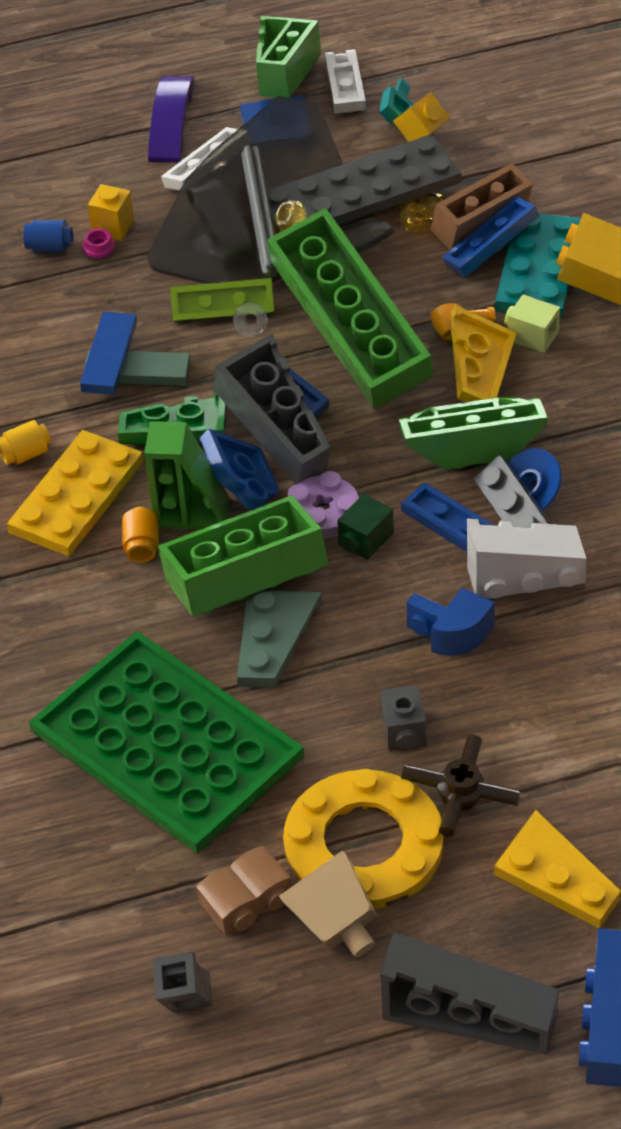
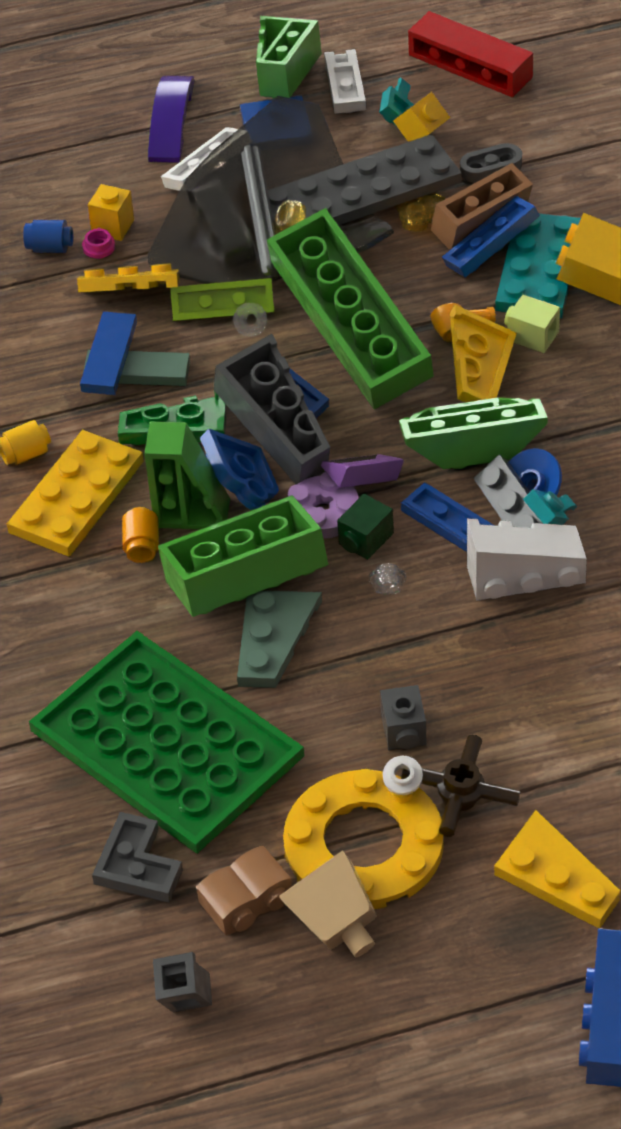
(128, 276): none -> yellow wing
(130, 867): none -> dark grey plate
(363, 470): none -> medium lavender slope
(387, 579): none -> clear plate
(402, 786): none -> white plate
(455, 627): blue brick -> none
(465, 997): dark grey wedge -> none
(470, 54): none -> red brick
(486, 161): none -> dark grey plate
(549, 507): none -> teal plate

